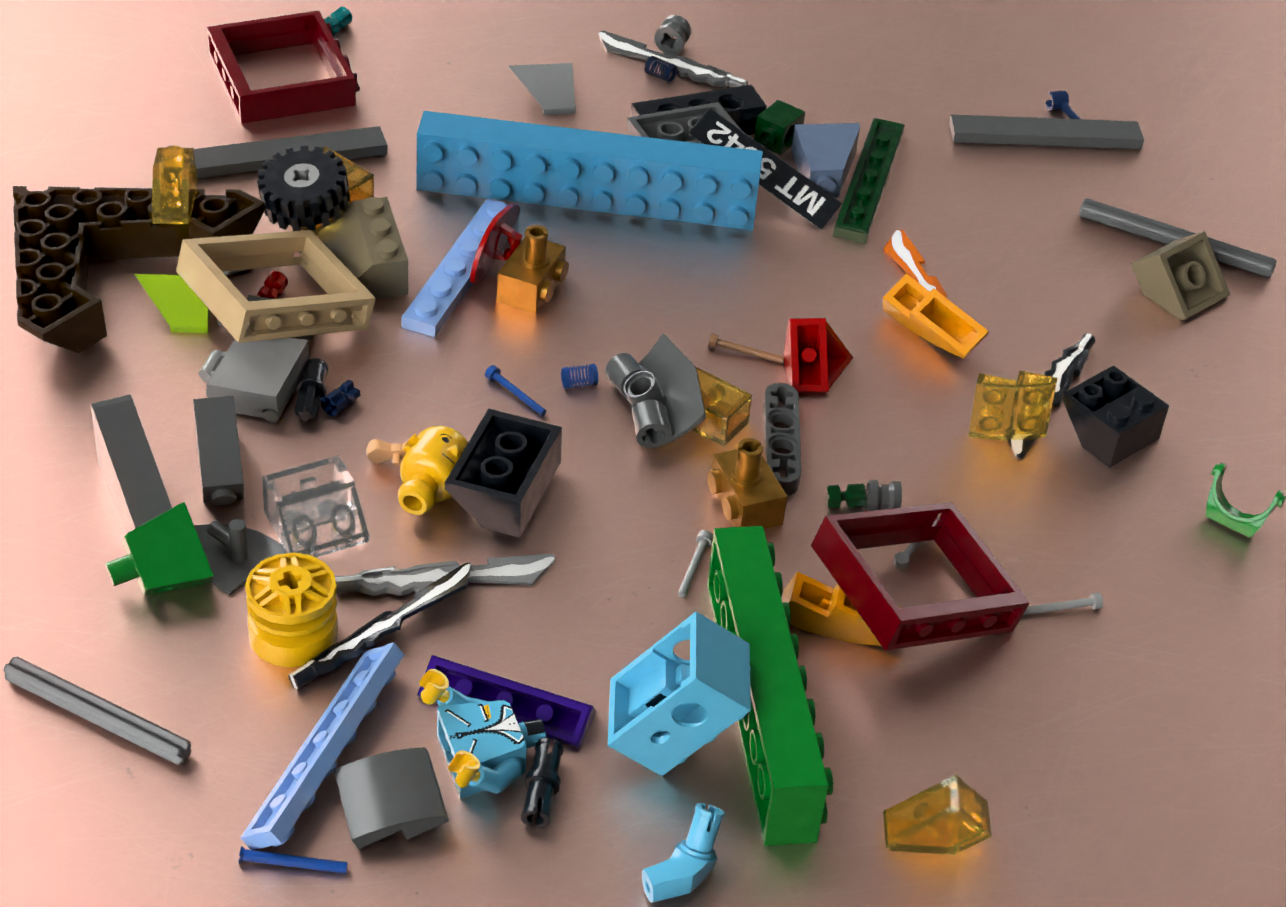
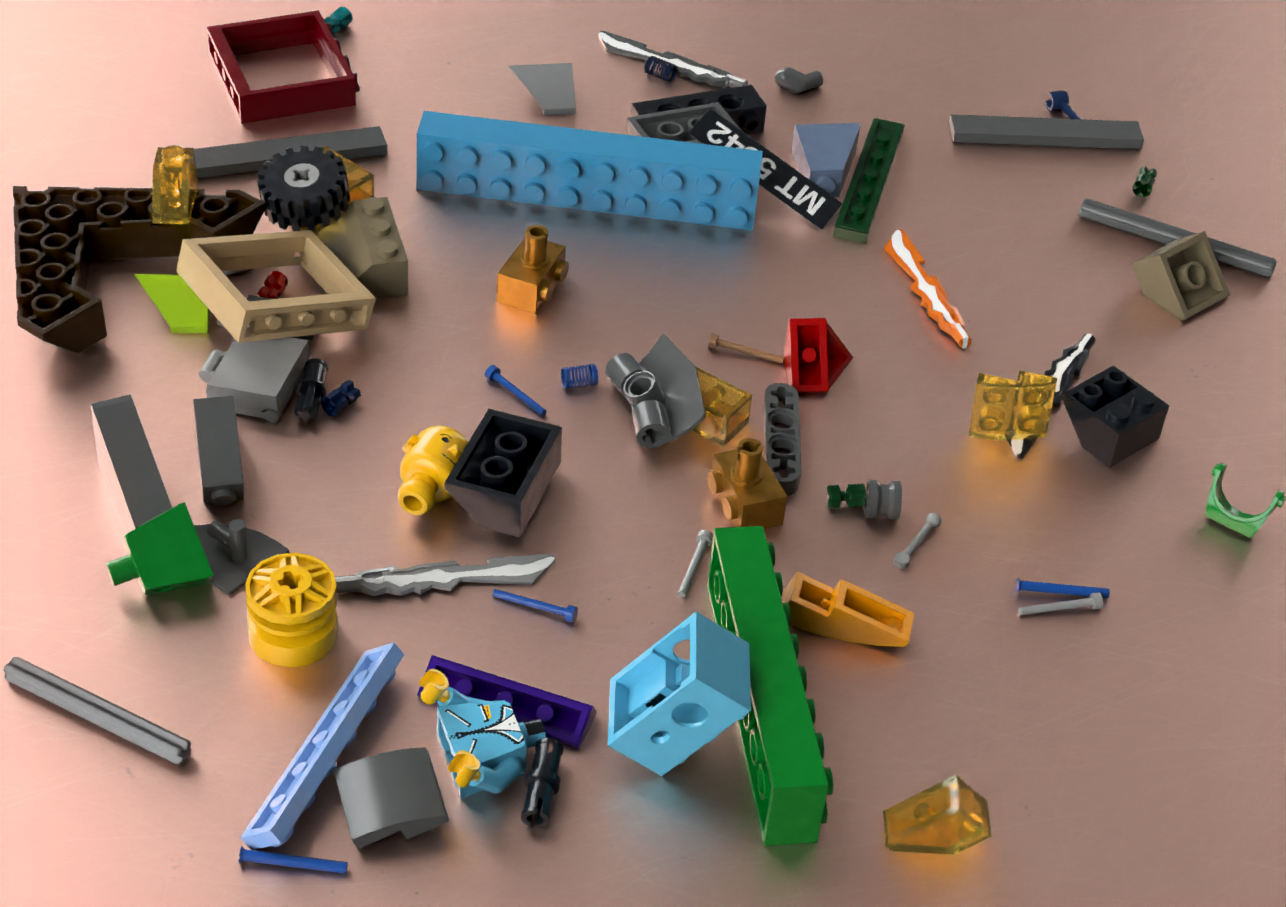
(315, 508): clear slope -> none
(381, 451): light nougat piece -> none
(382, 625): black sword -> none
(451, 278): light blue plate -> none
(496, 235): red shield -> none
(569, 613): none -> blue piece
(675, 27): dark grey wheel -> none
(690, 860): medium azure arm -> none
(777, 125): dark green brick -> none
(797, 81): none -> dark grey arm
(933, 317): light orange slope -> none
(997, 601): dark red window -> none
(1060, 588): none -> blue piece
(1144, 182): none -> dark green piece

